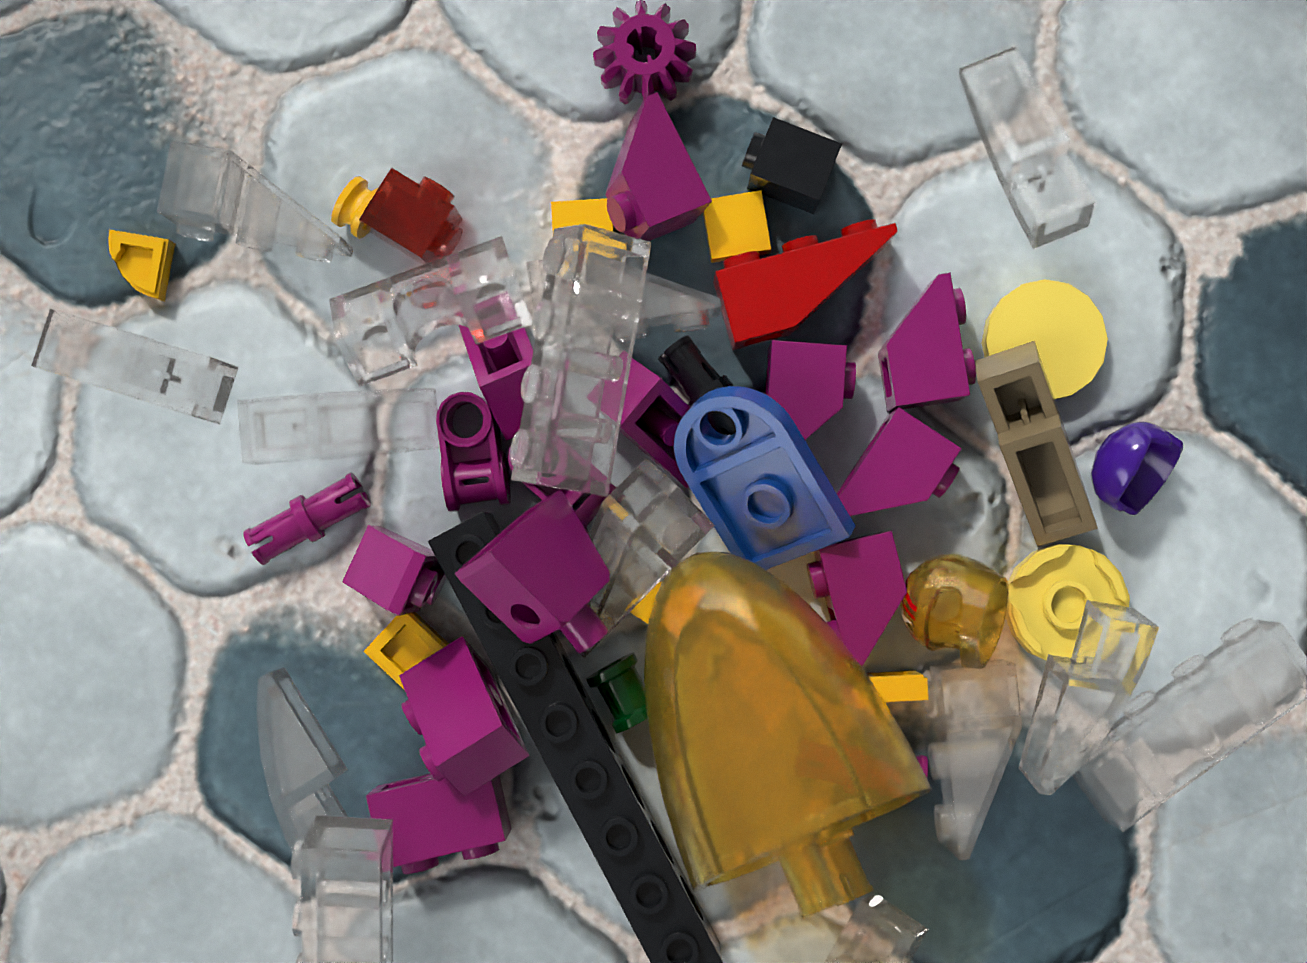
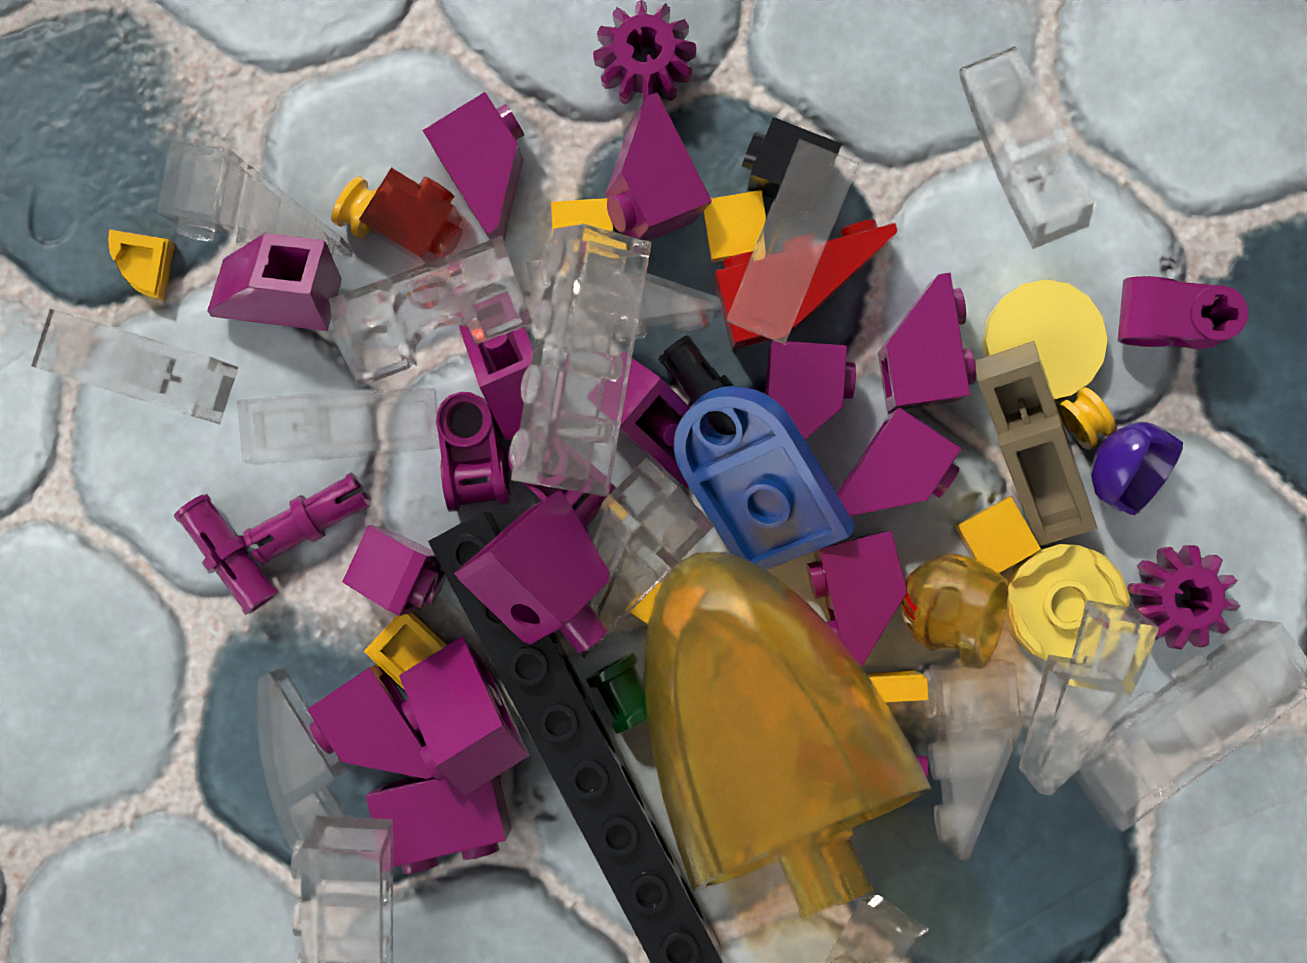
(225, 553): none -> magenta pin
(277, 283): none -> magenta slope
(368, 725): none -> magenta slope
(482, 158): none -> magenta slope
(792, 241): none -> clear slope
(998, 535): none -> yellow tile
(1087, 418): none -> yellow bush
(1169, 313): none -> magenta piece
(1205, 601): none -> magenta gear

